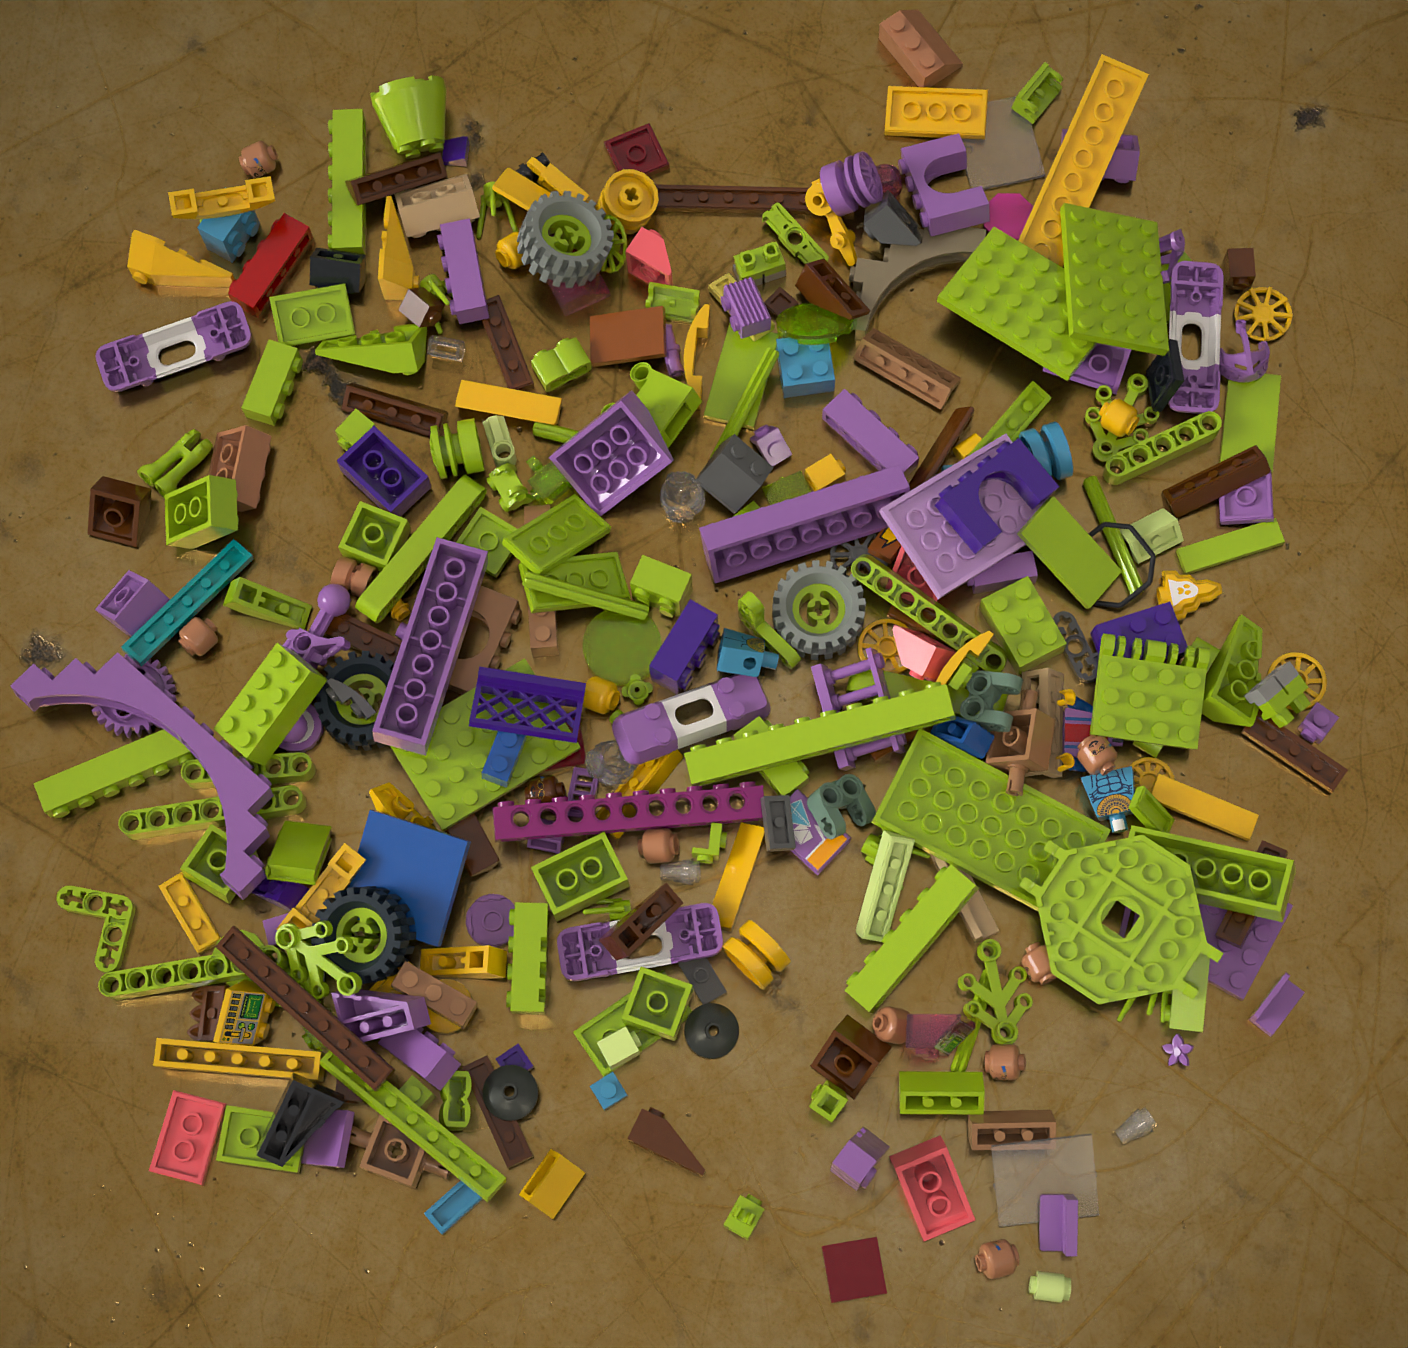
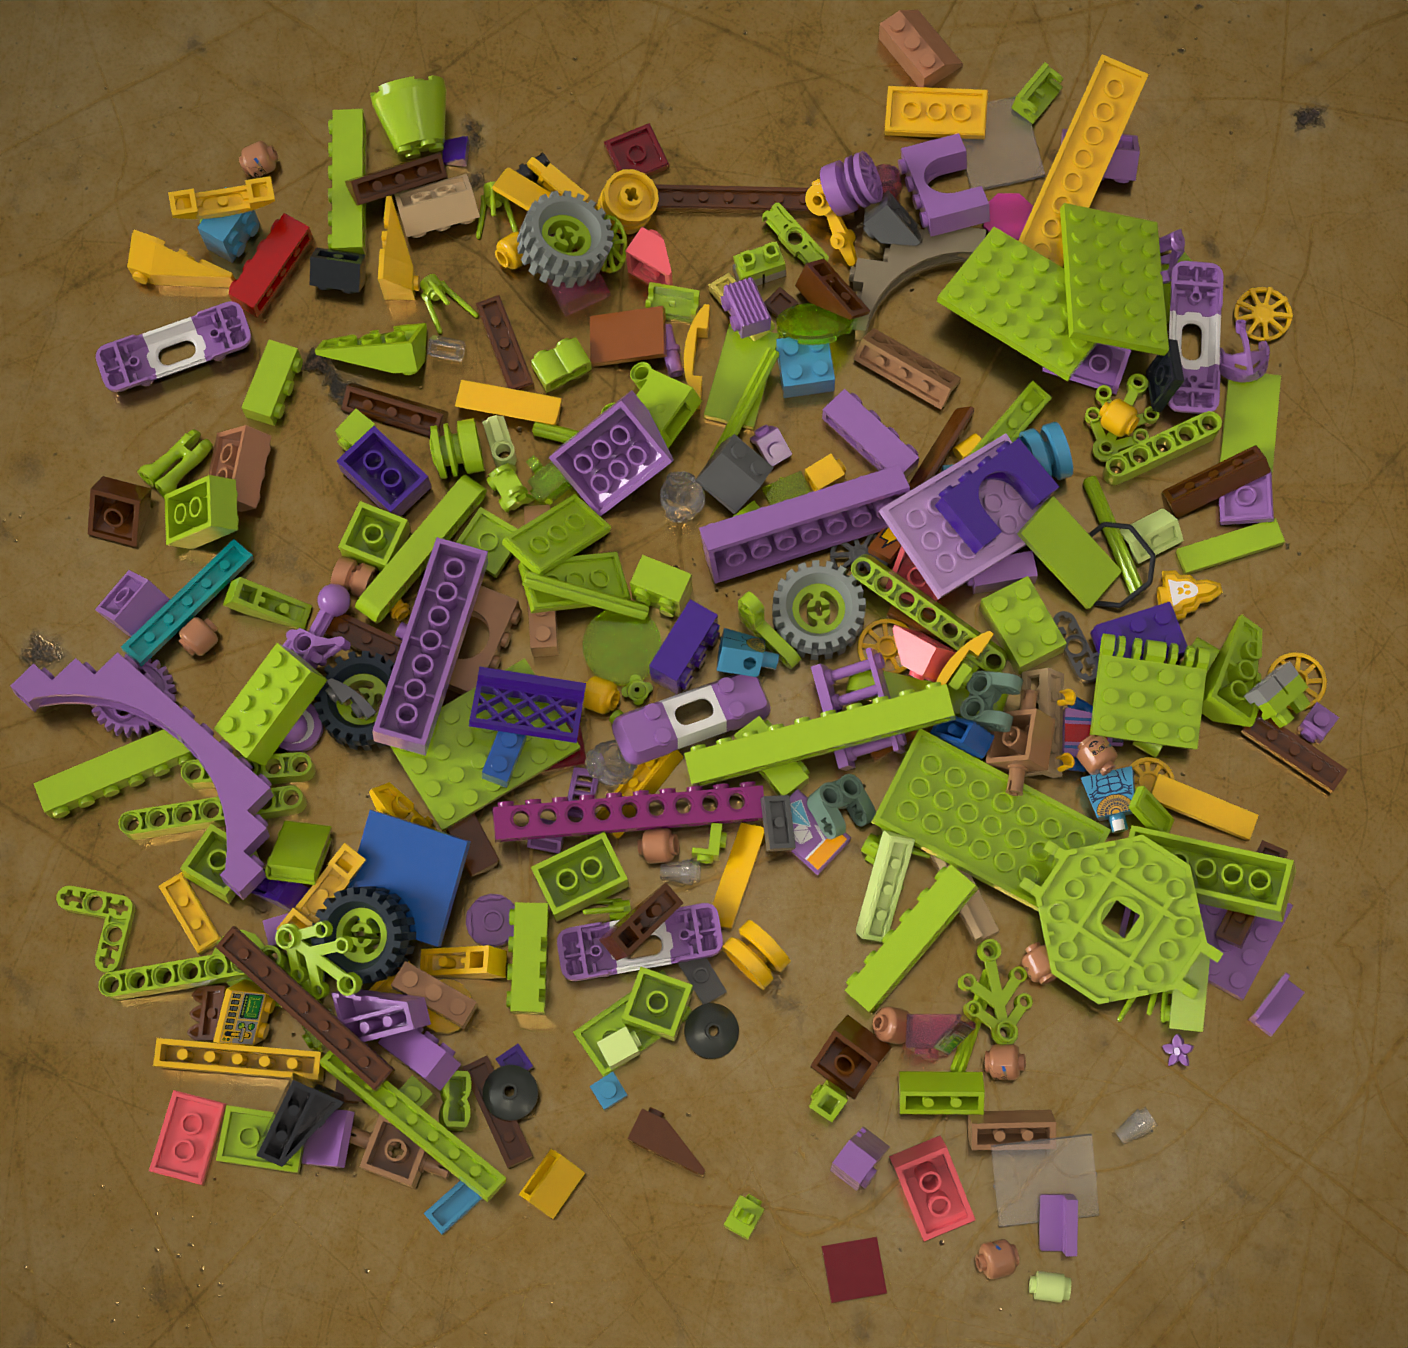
(312, 315): lime tile -> none
(421, 307): brick -> none
(464, 271): medium lavender brick -> none
(545, 789): reddish brown head -> none
(1239, 268): reddish brown brick -> none

